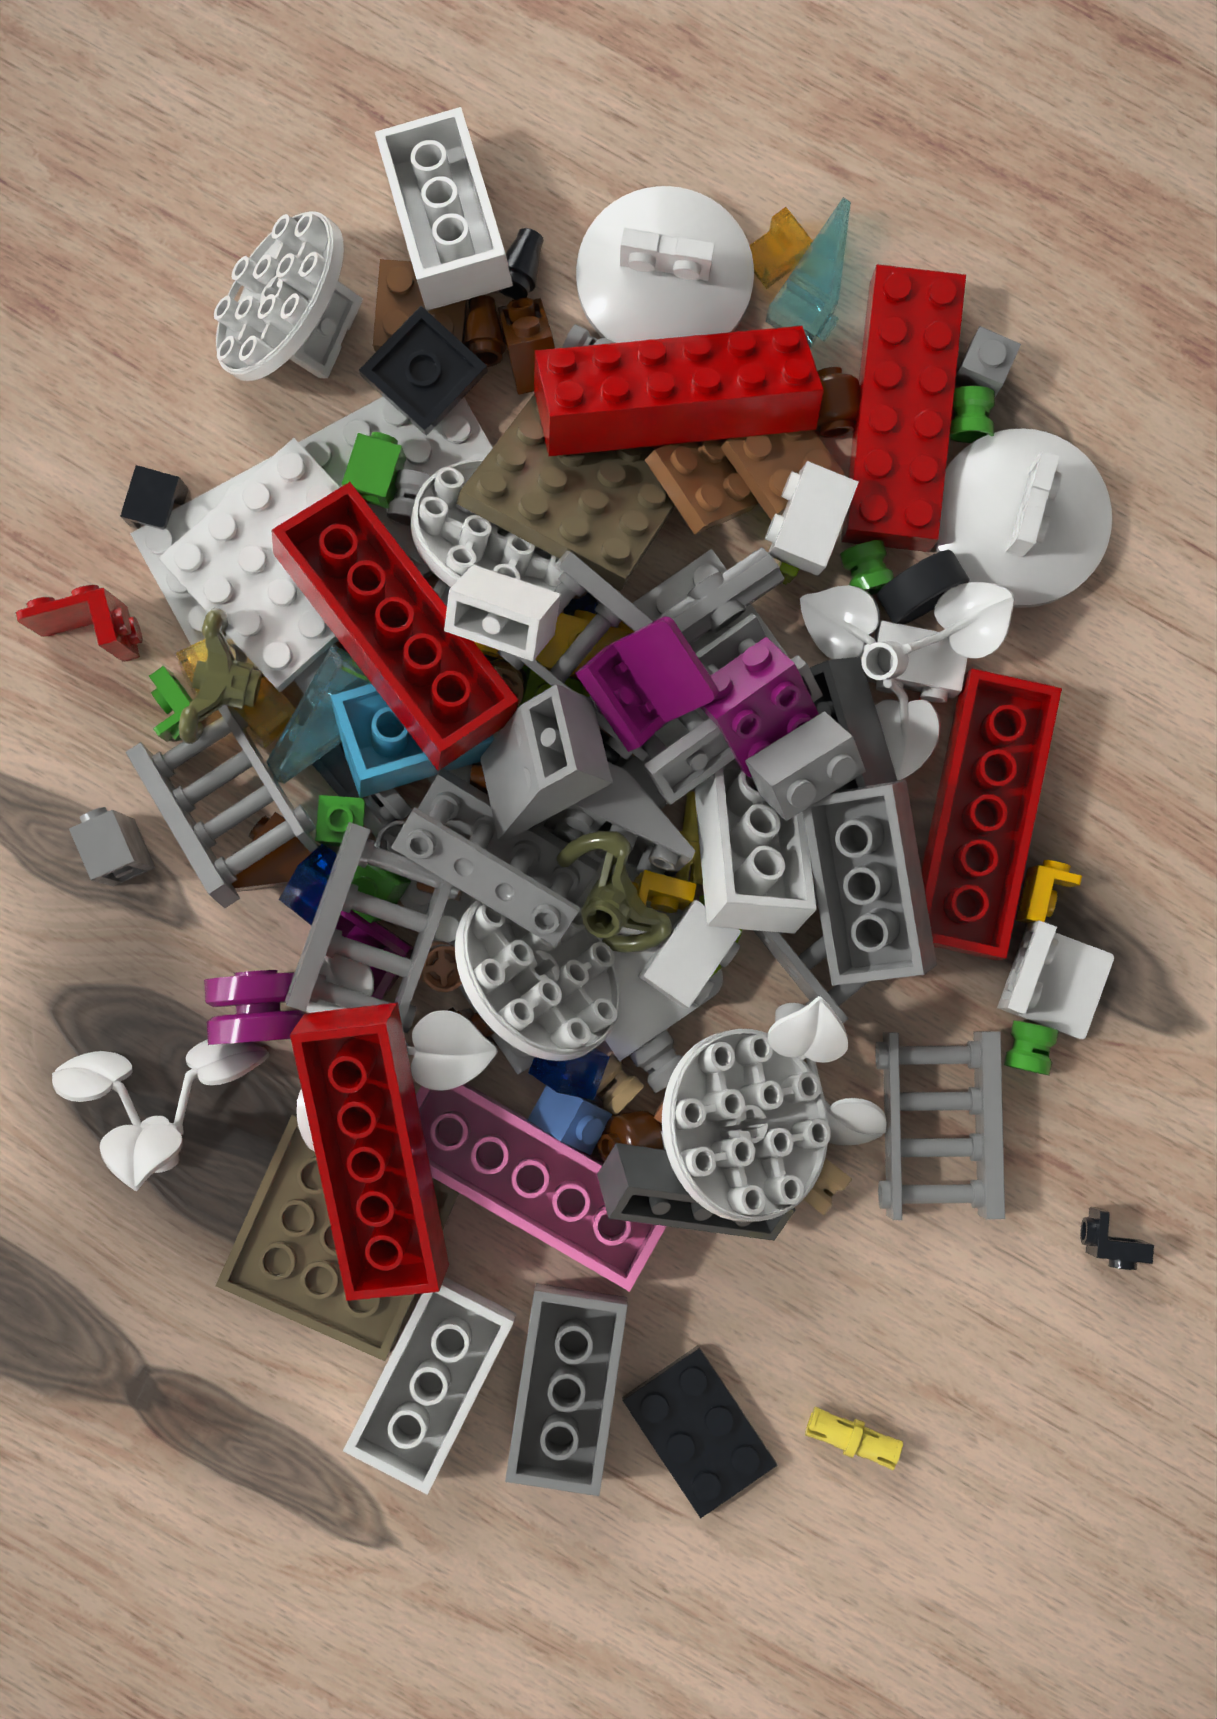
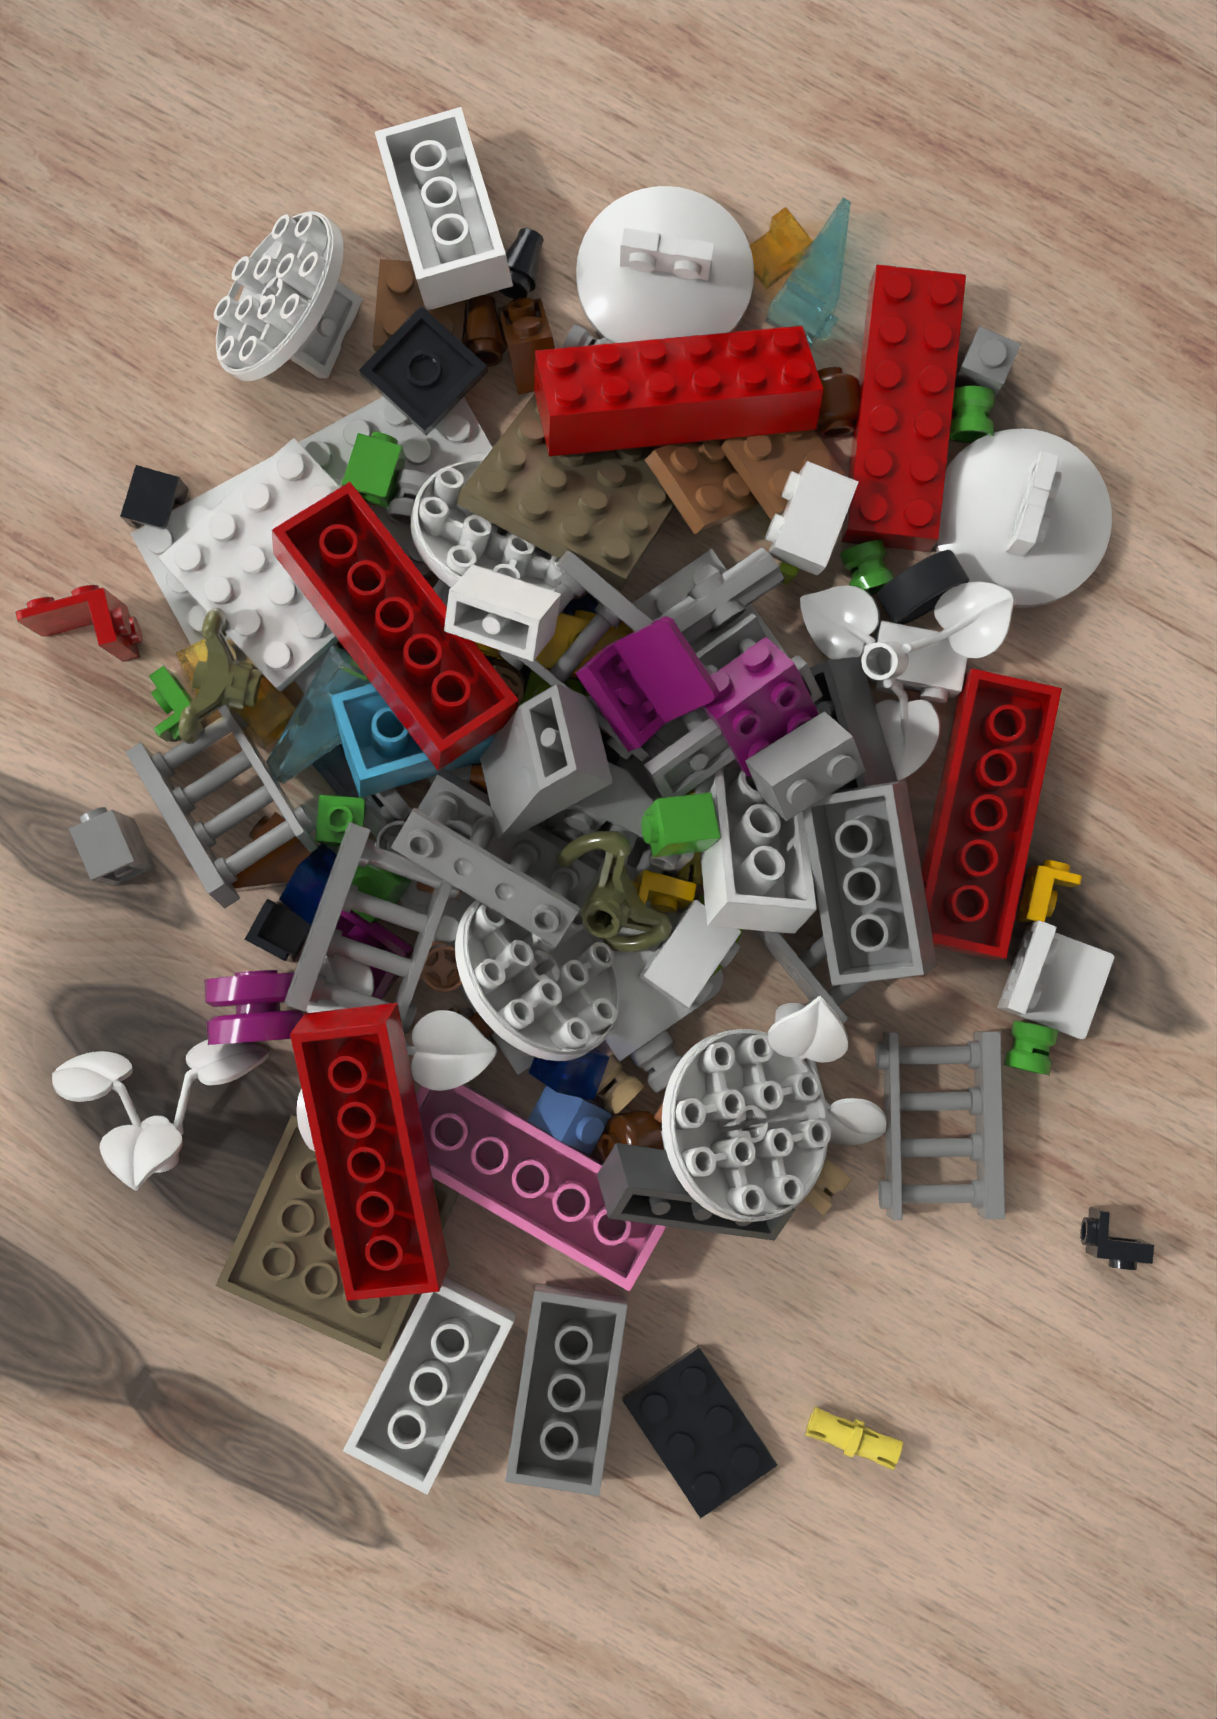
(279, 931): none -> black panel
(680, 825): none -> bright green brick

